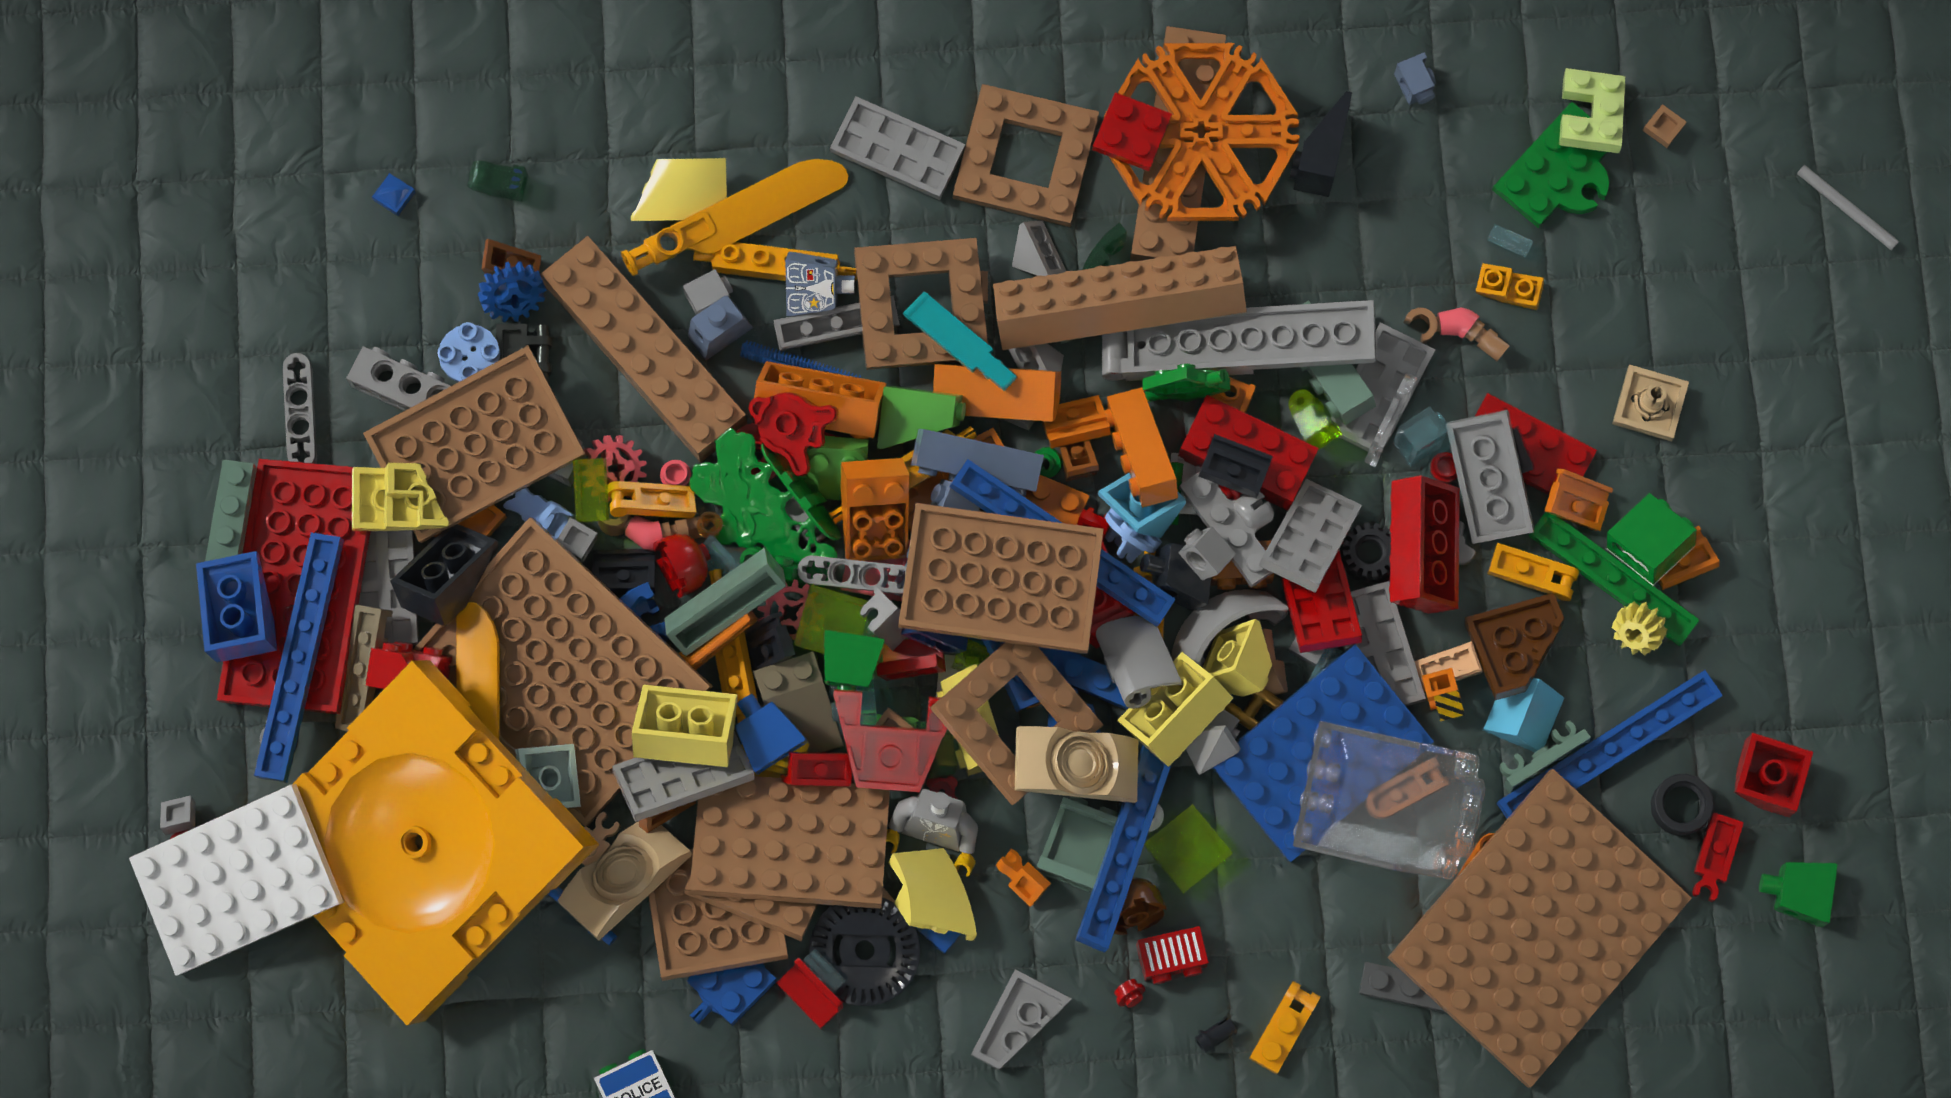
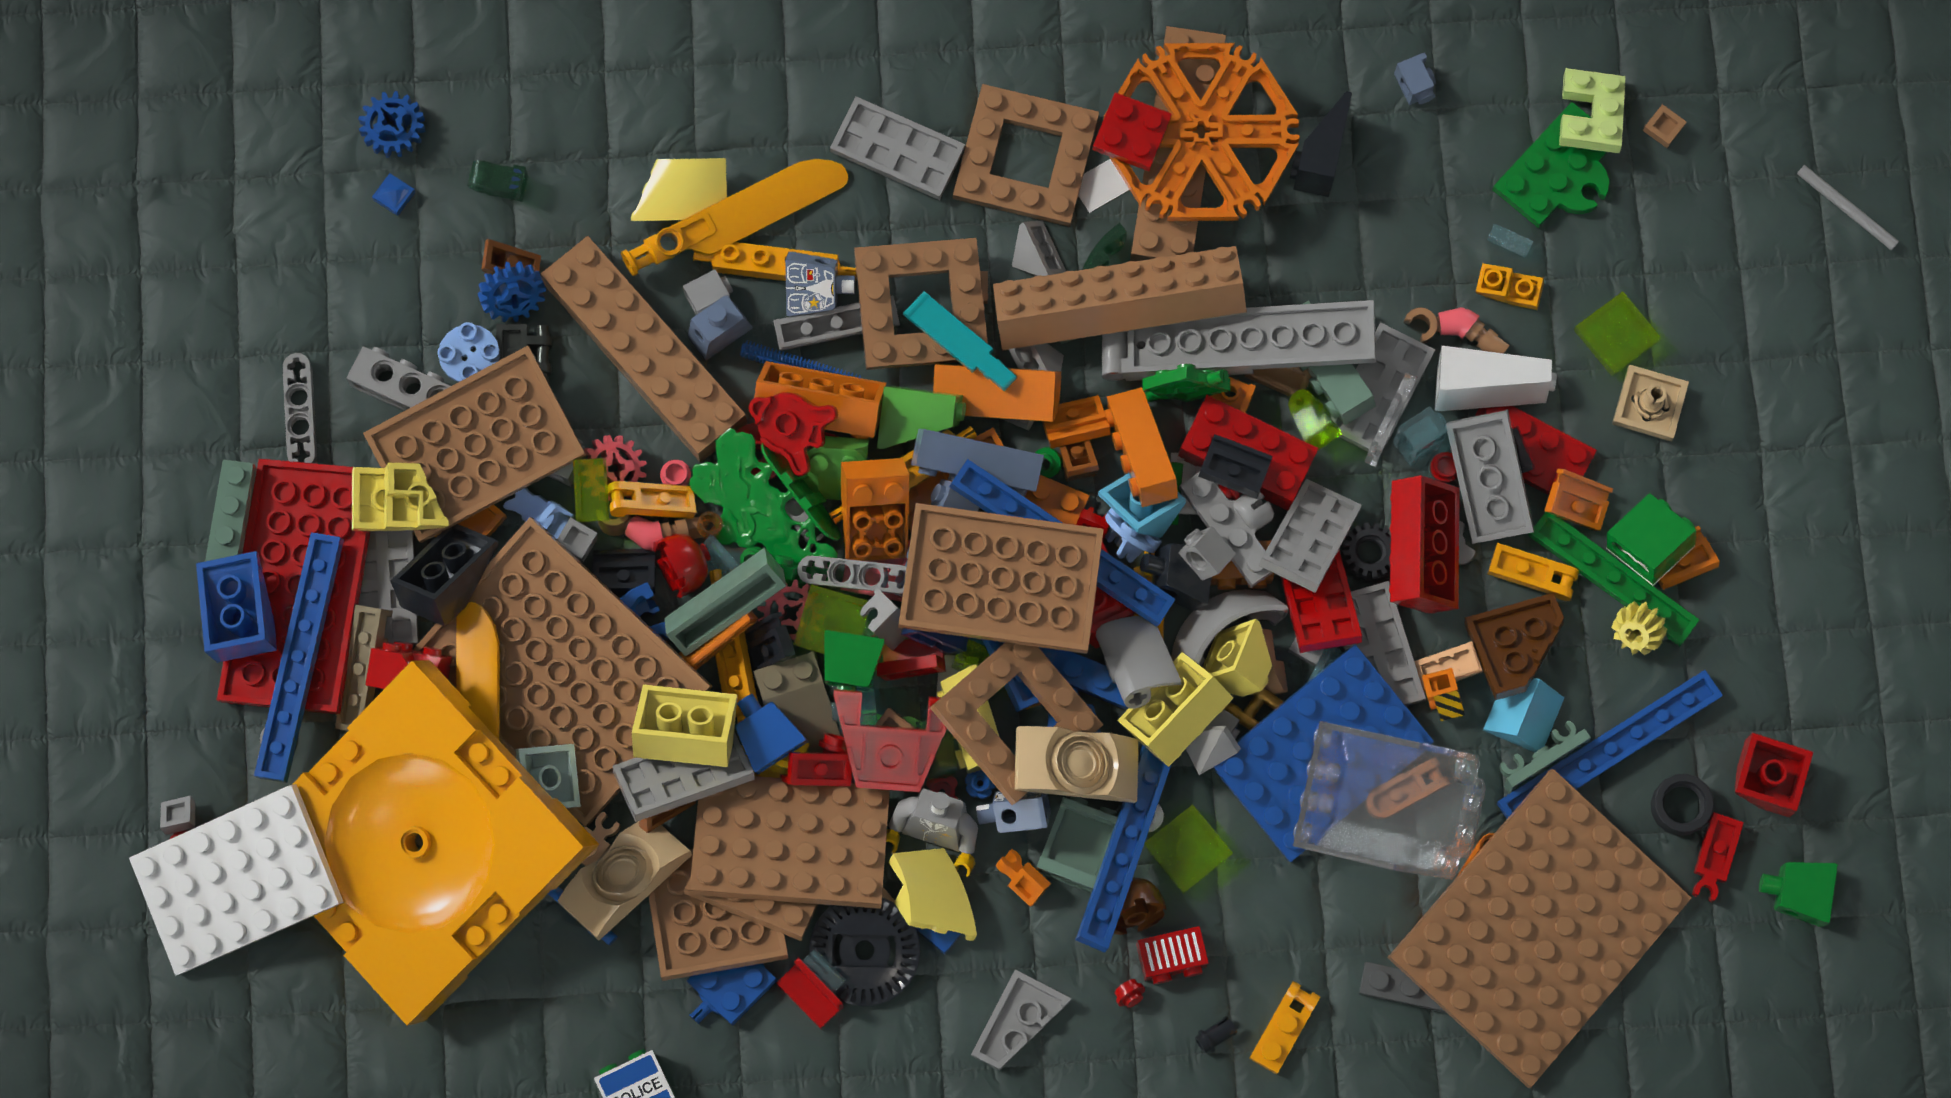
(400, 115): none -> blue gear
(833, 743): none -> red plate
(979, 791): none -> blue plate
(1028, 813): none -> sand blue torso
(1101, 186): none -> white sticker
(1282, 379): none -> medium nougat tile
(1490, 379): none -> white slope
(1617, 333): none -> clear neon green plate

